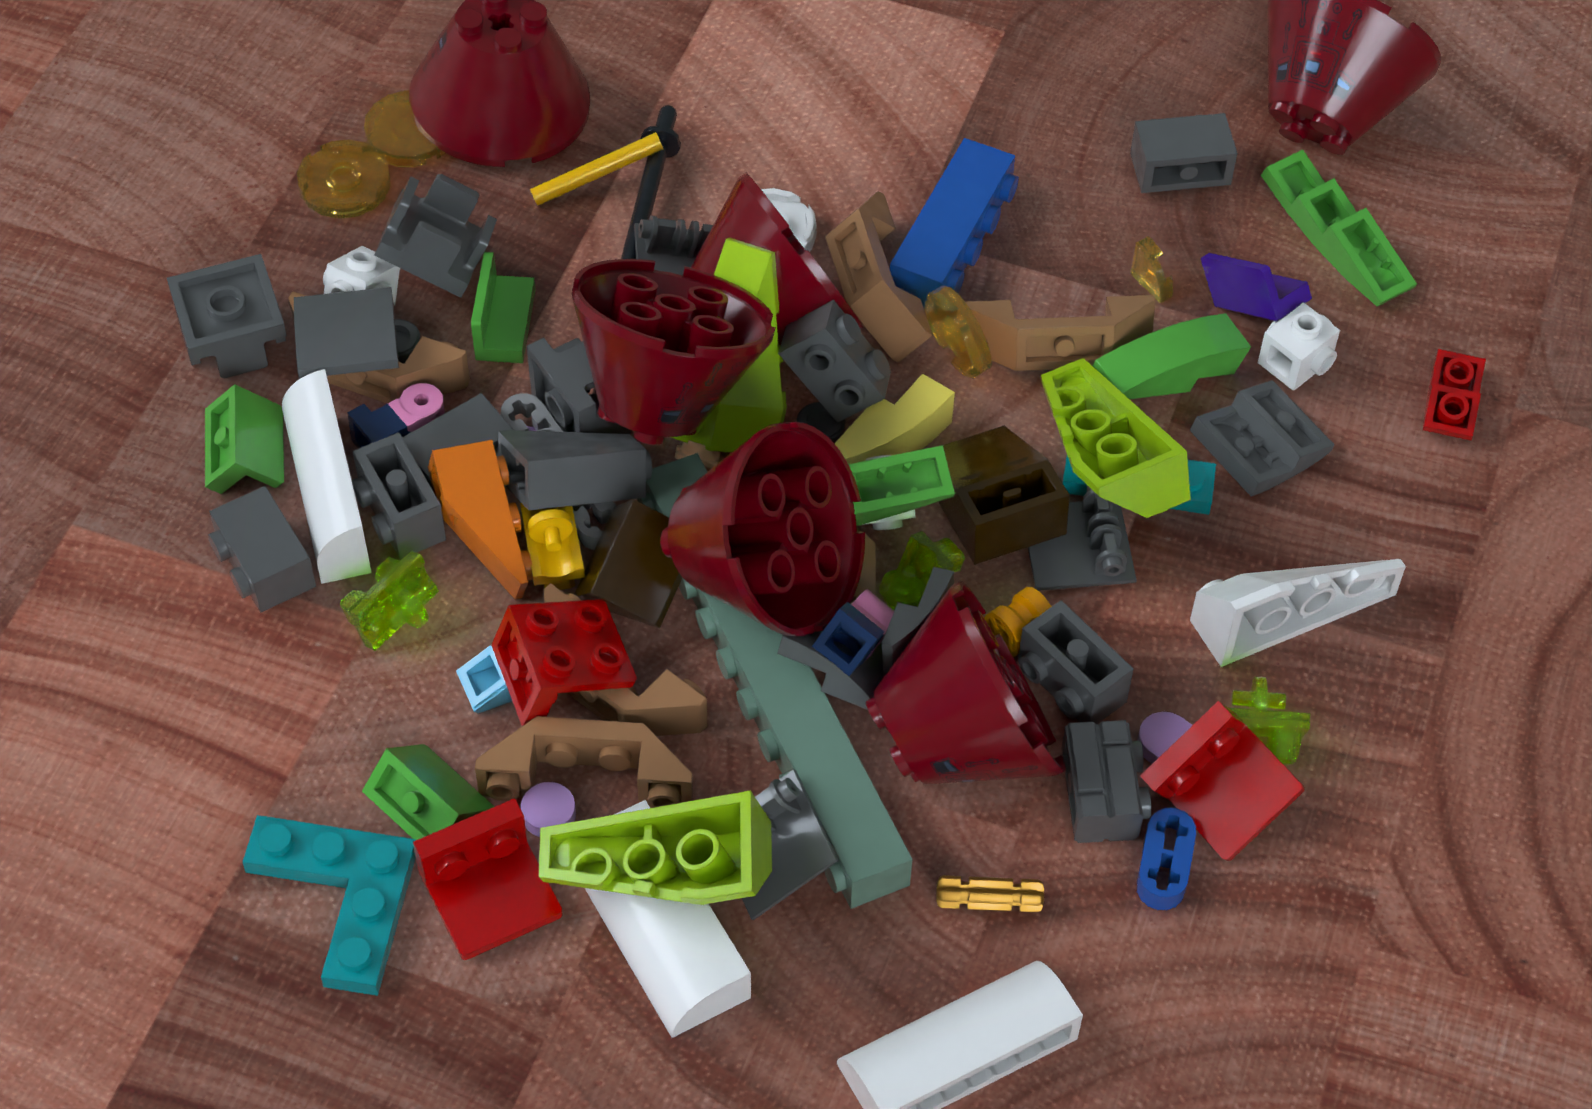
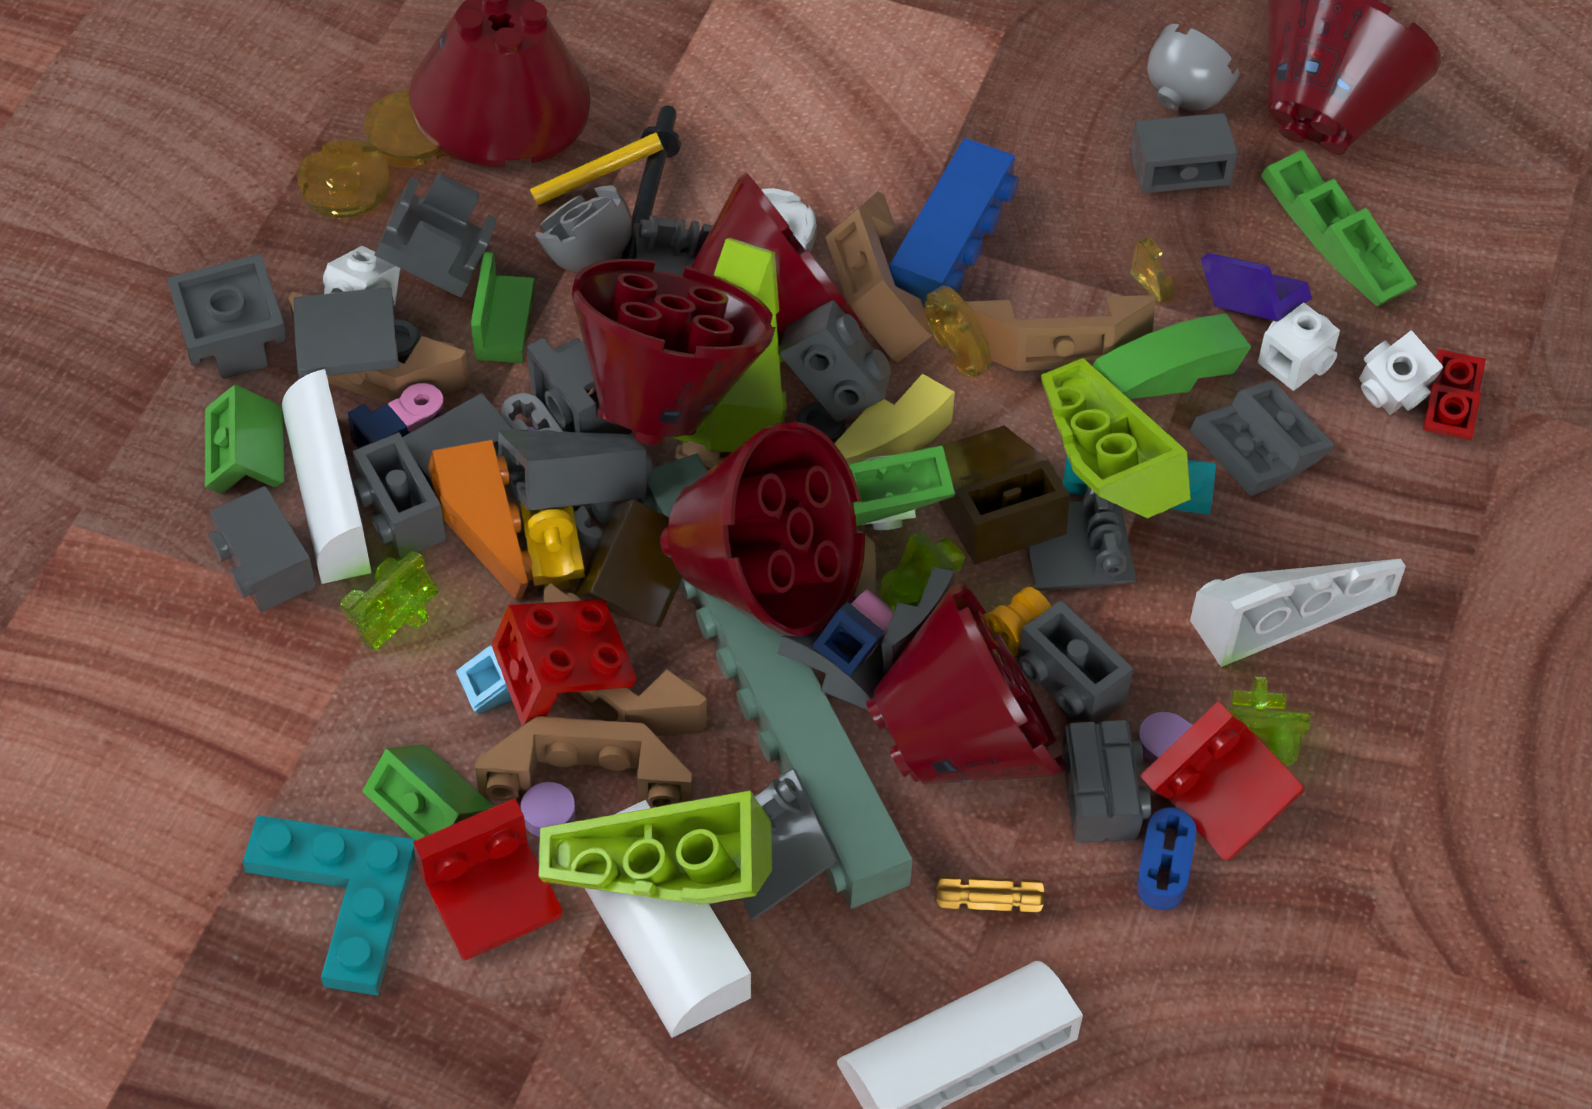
(587, 230): none -> light grey cylinder
(1189, 70): none -> light grey cylinder
(1399, 373): none -> white brick

